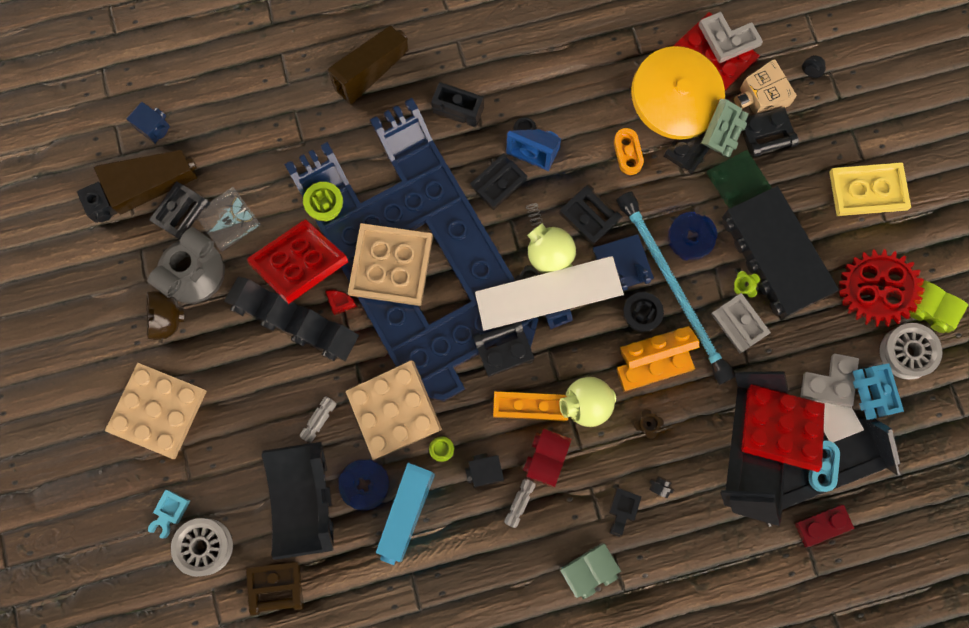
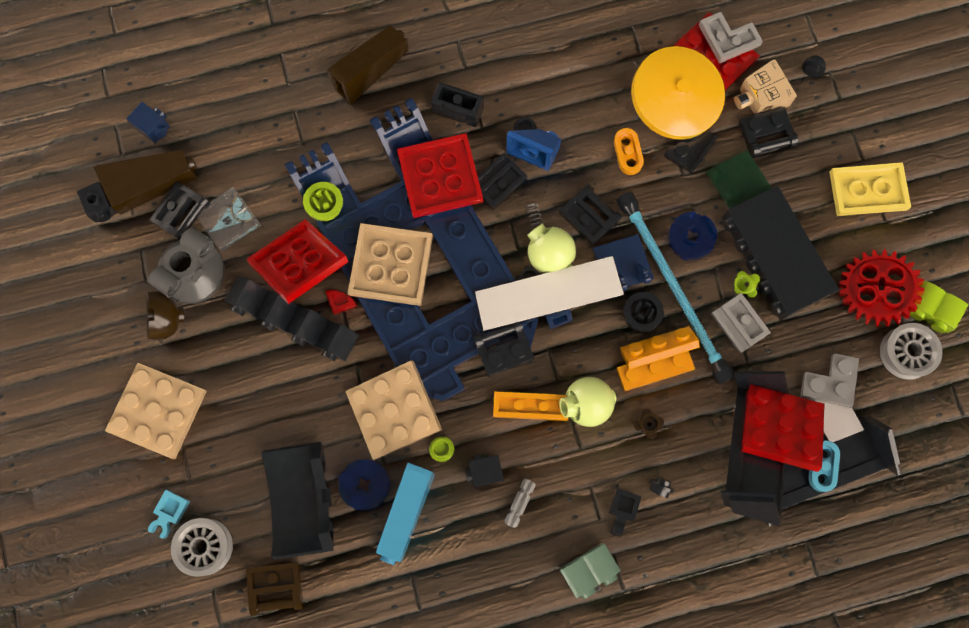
(318, 419): light grey axle -> none
(440, 175): none -> red plate
(548, 457): dark red brick -> none
(725, 128): sand green plate -> none
(824, 525): dark red plate -> none
(883, 391): dark azure plate -> none

